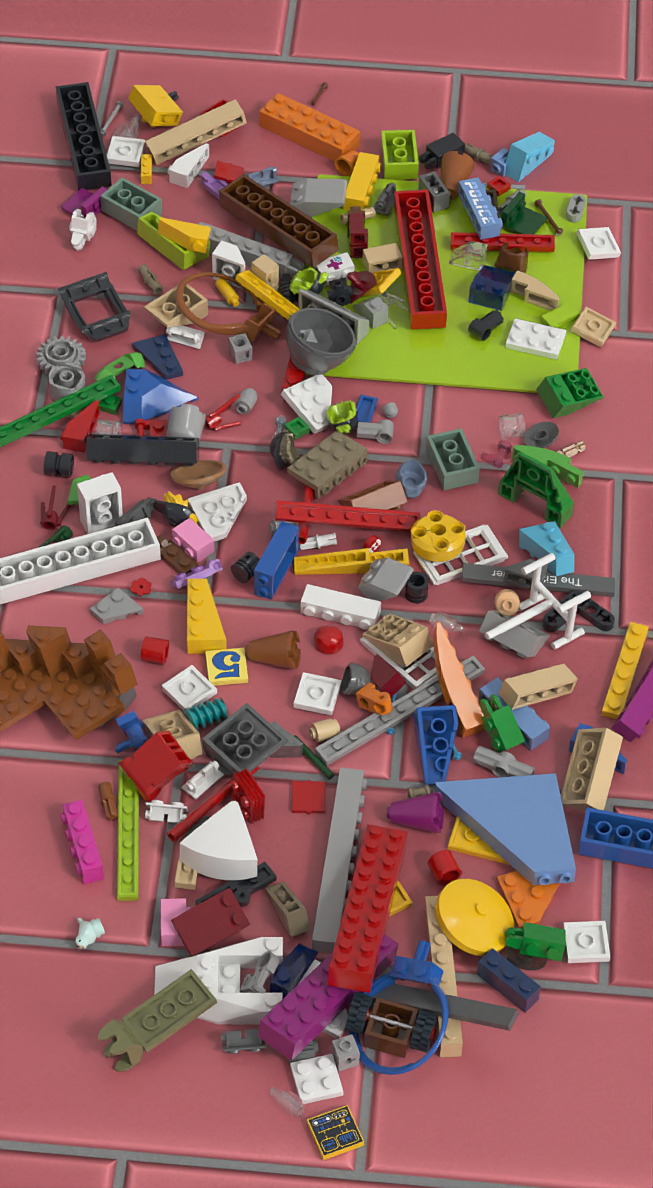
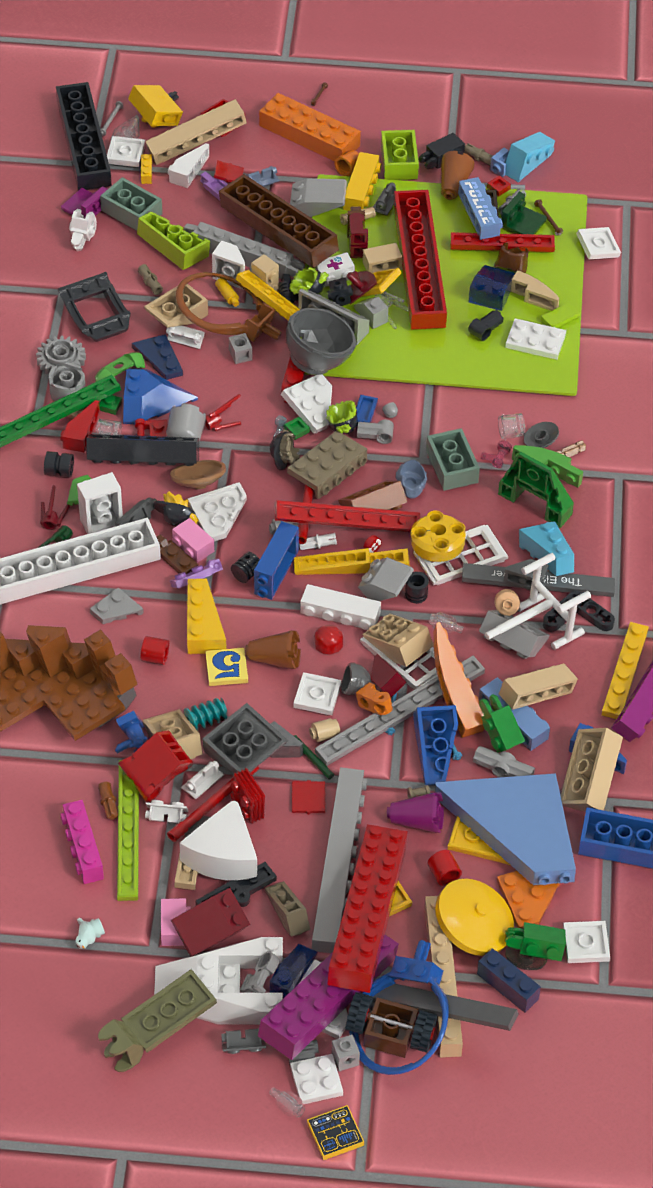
(141, 587): red plant -> none
(188, 235): yellow slope -> none
(189, 688): white plate -> none
(246, 402): light grey brick -> none
(438, 192): dark grey brick -> none
(470, 255): clear slope -> none
(568, 392): green slope -> none
(579, 209): light grey beam -> none
(593, 327): tan tile -> none

